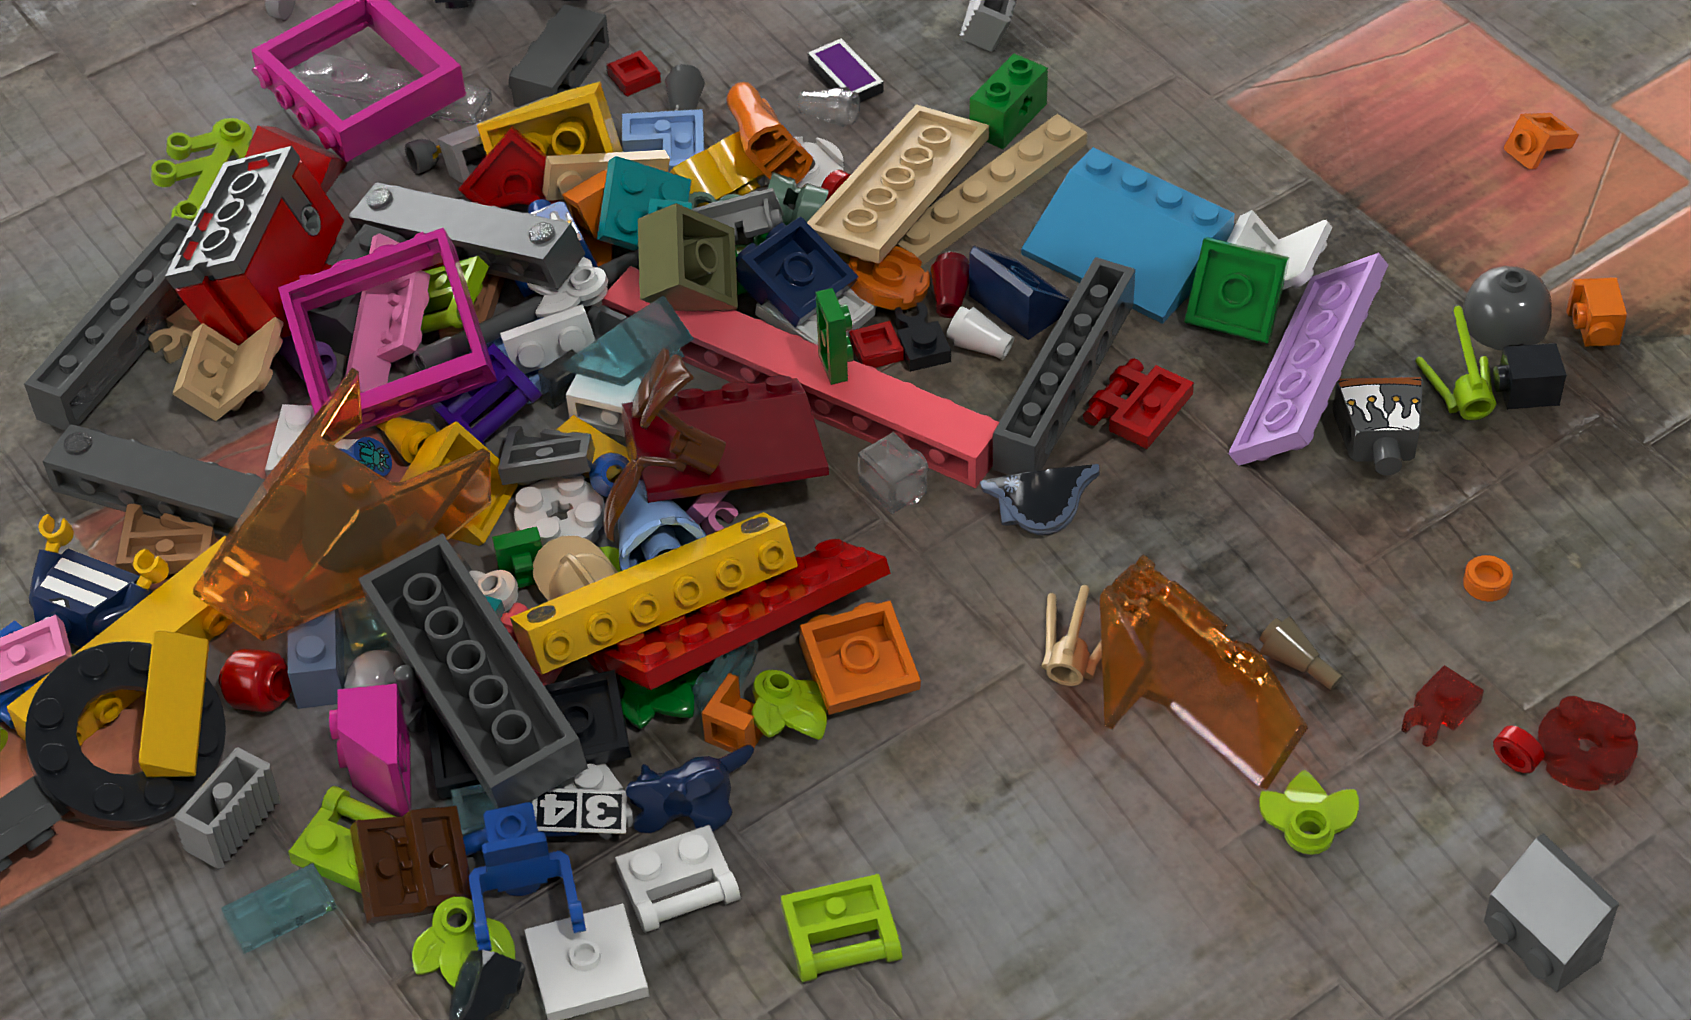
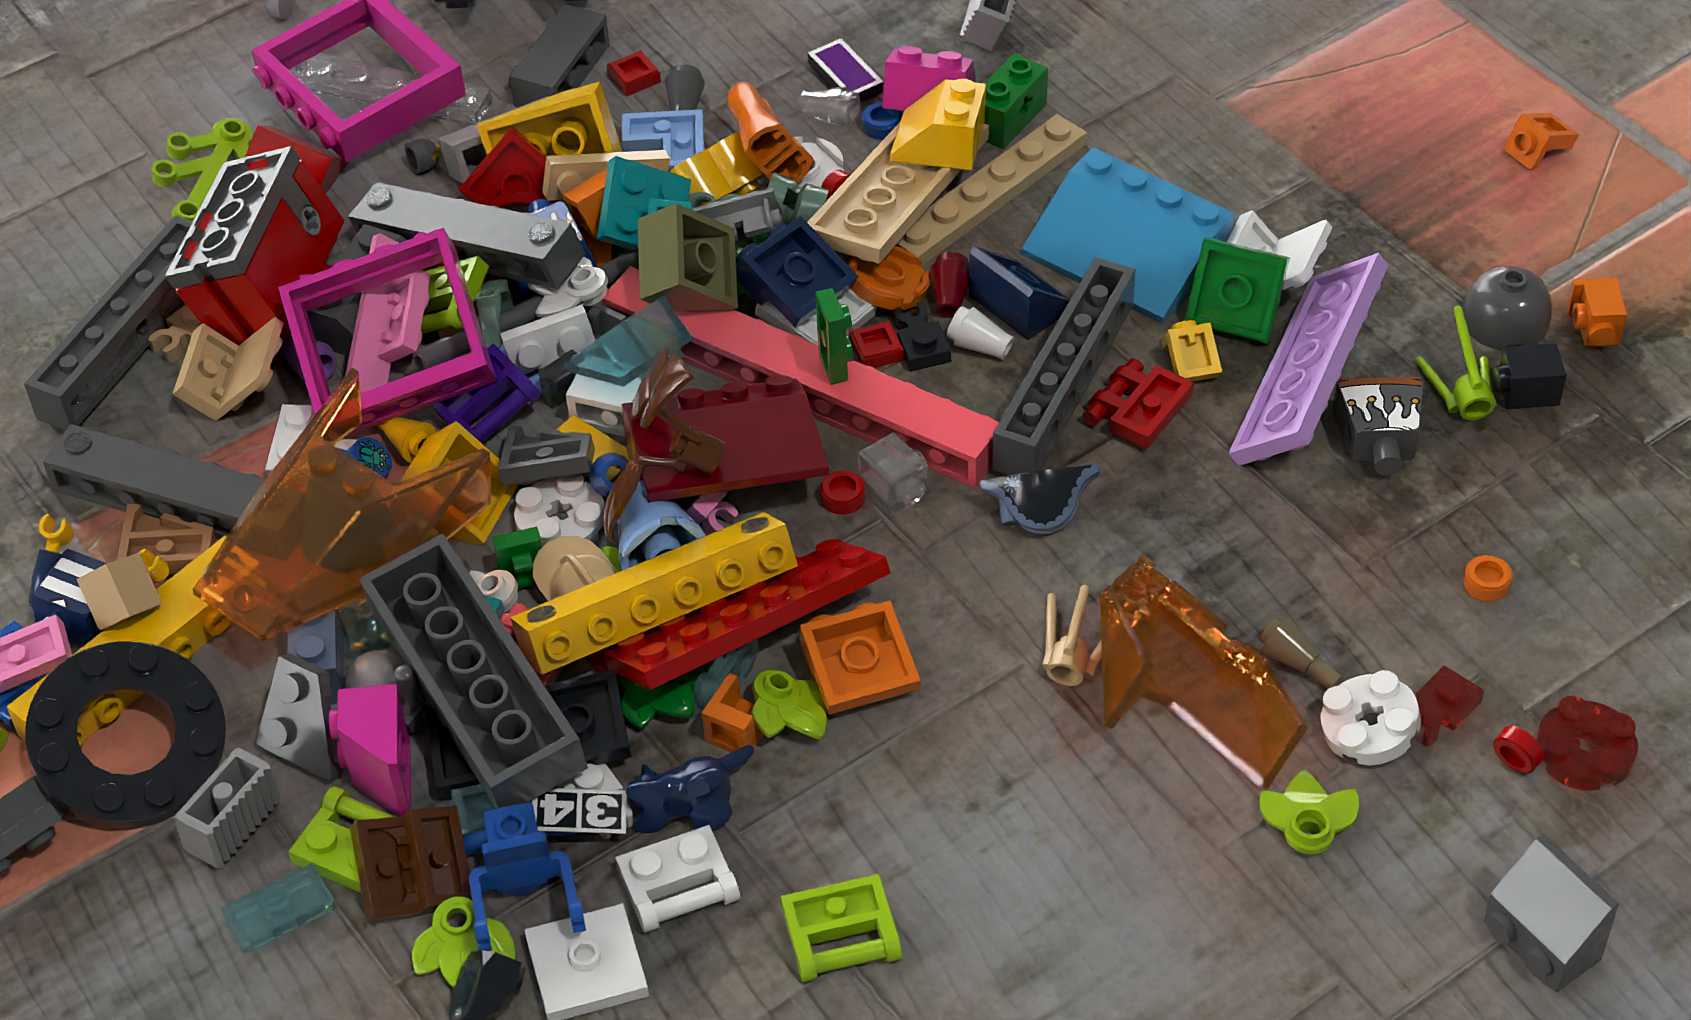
(119, 590): none -> tan panel
(173, 705): yellow slope -> none
(255, 680): red head -> none
(298, 717): none -> wing
(490, 302): none -> sand green cap
(842, 492): none -> red tile
(879, 121): none -> blue tile
(914, 74): none -> dark pink slope
(943, 126): none -> yellow slope
(1192, 350): none -> yellow bracket
(1364, 695): none -> white plate

